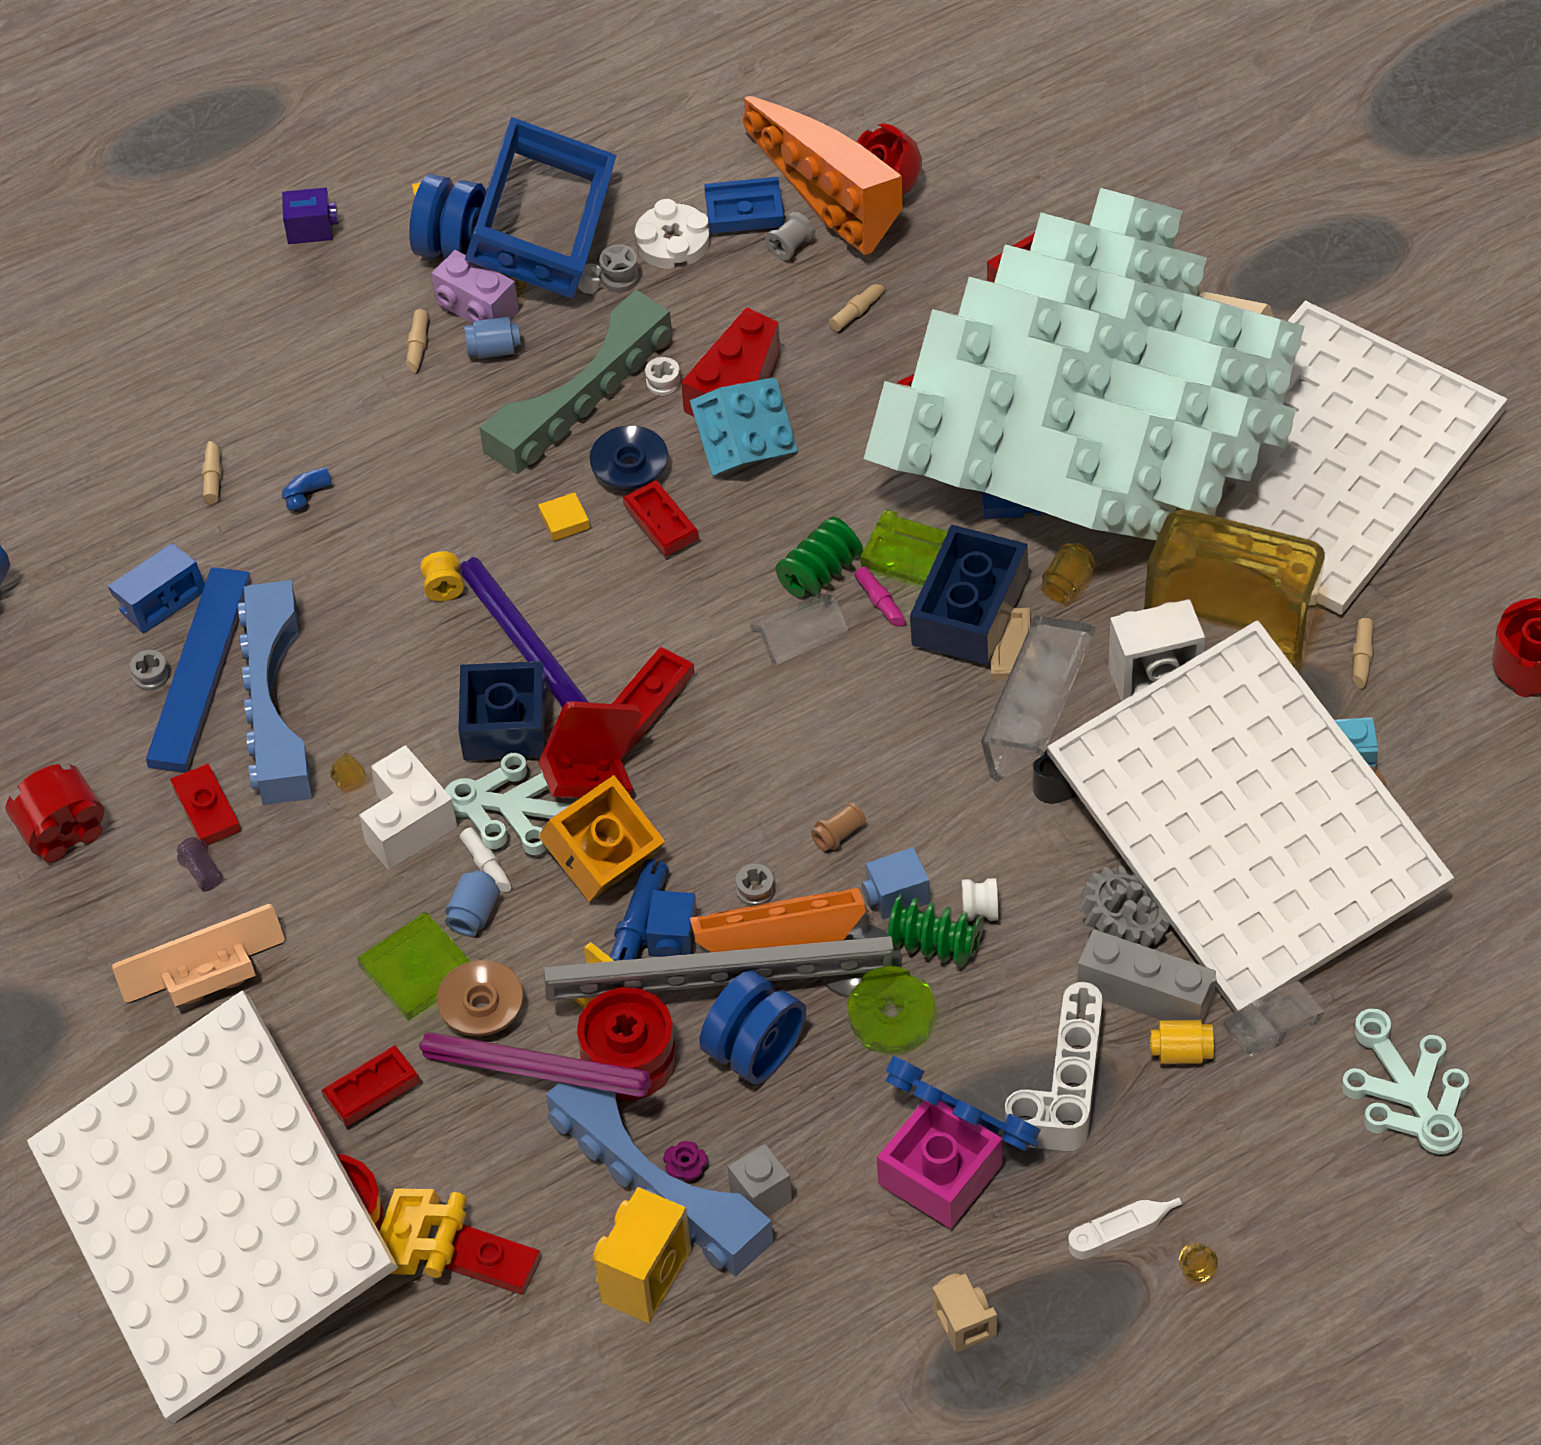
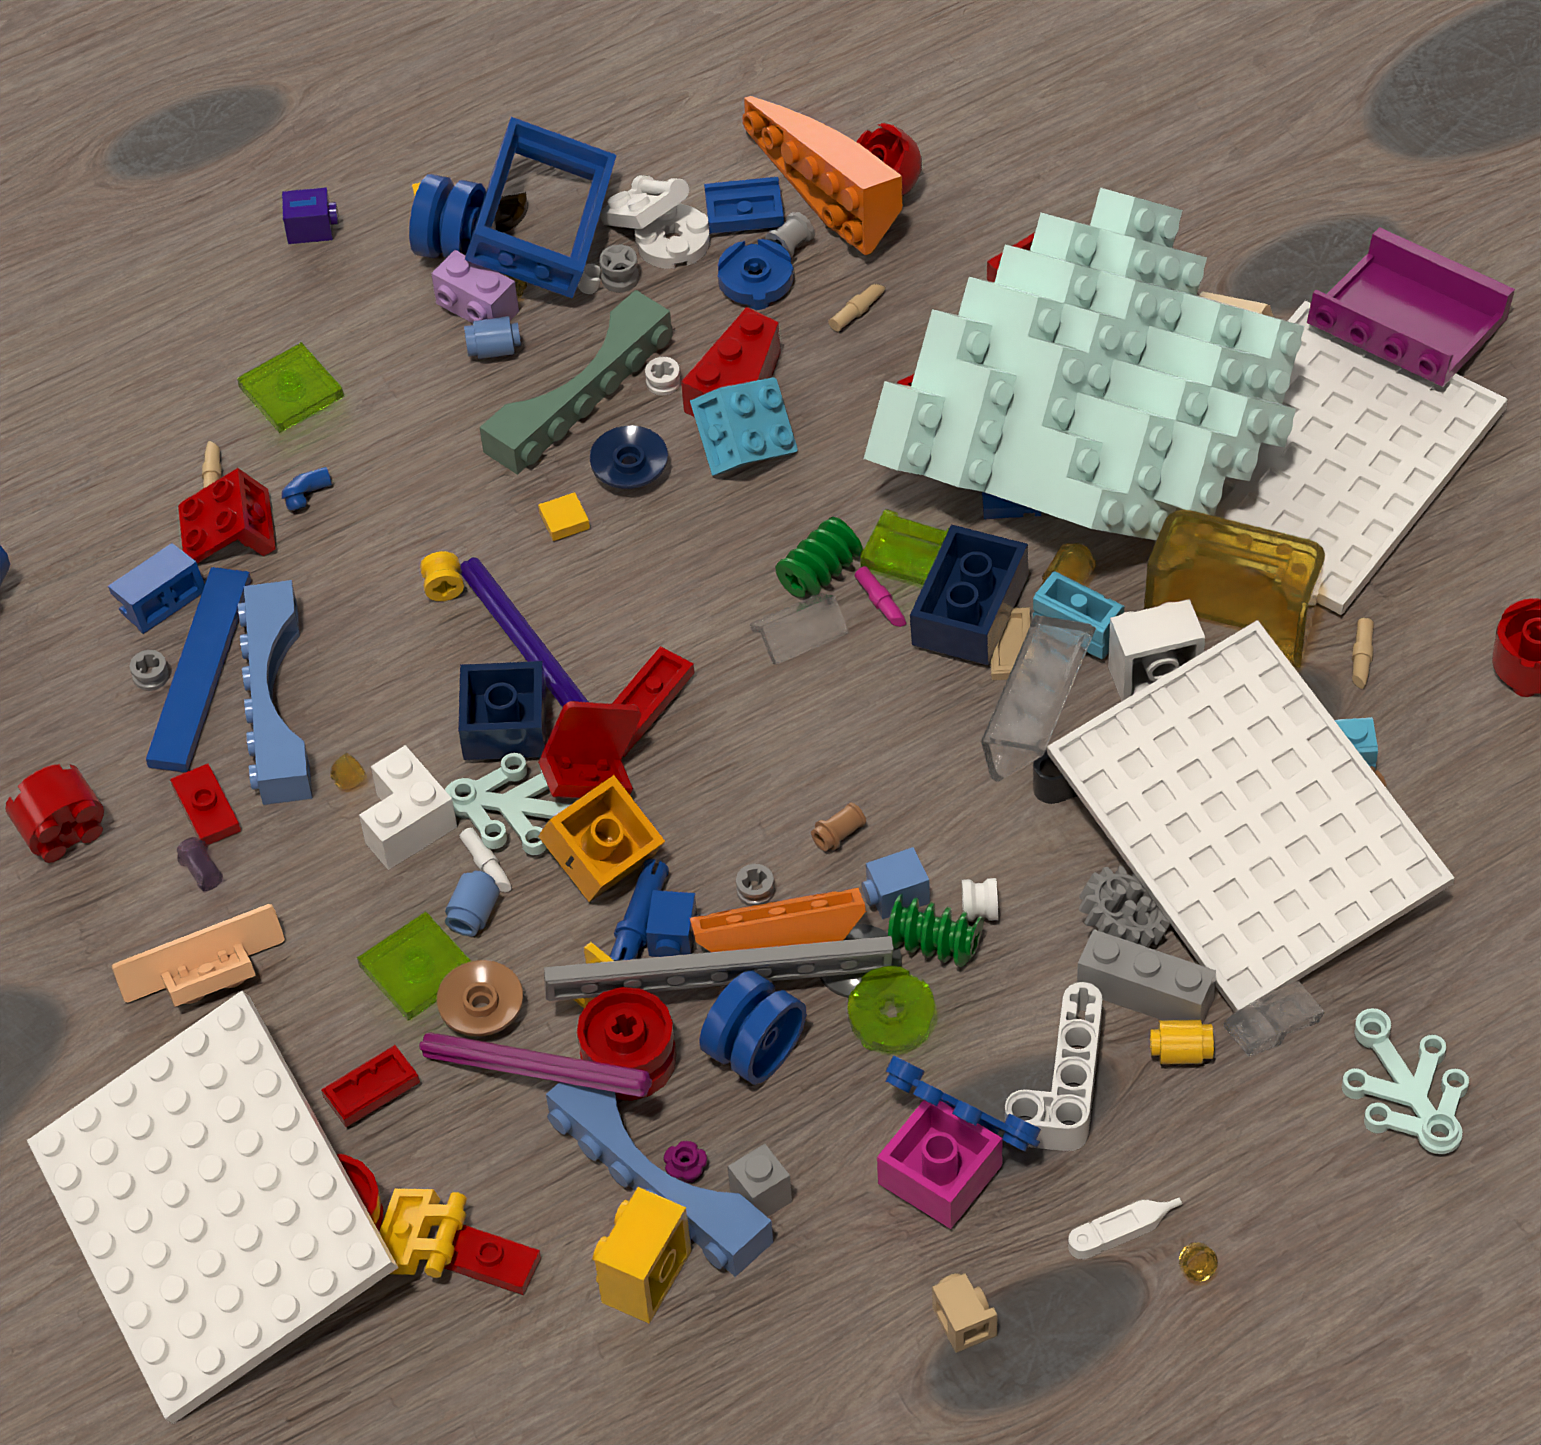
(225, 512): none -> red bracket
(290, 387): none -> clear neon green plate
(417, 340): tan piece -> none
(510, 211): none -> dark brown tile
(639, 206): none -> white plate
(661, 518): red plate -> none
(755, 289): none -> blue plate
(1072, 601): none -> medium azure brick
(1413, 308): none -> magenta panel

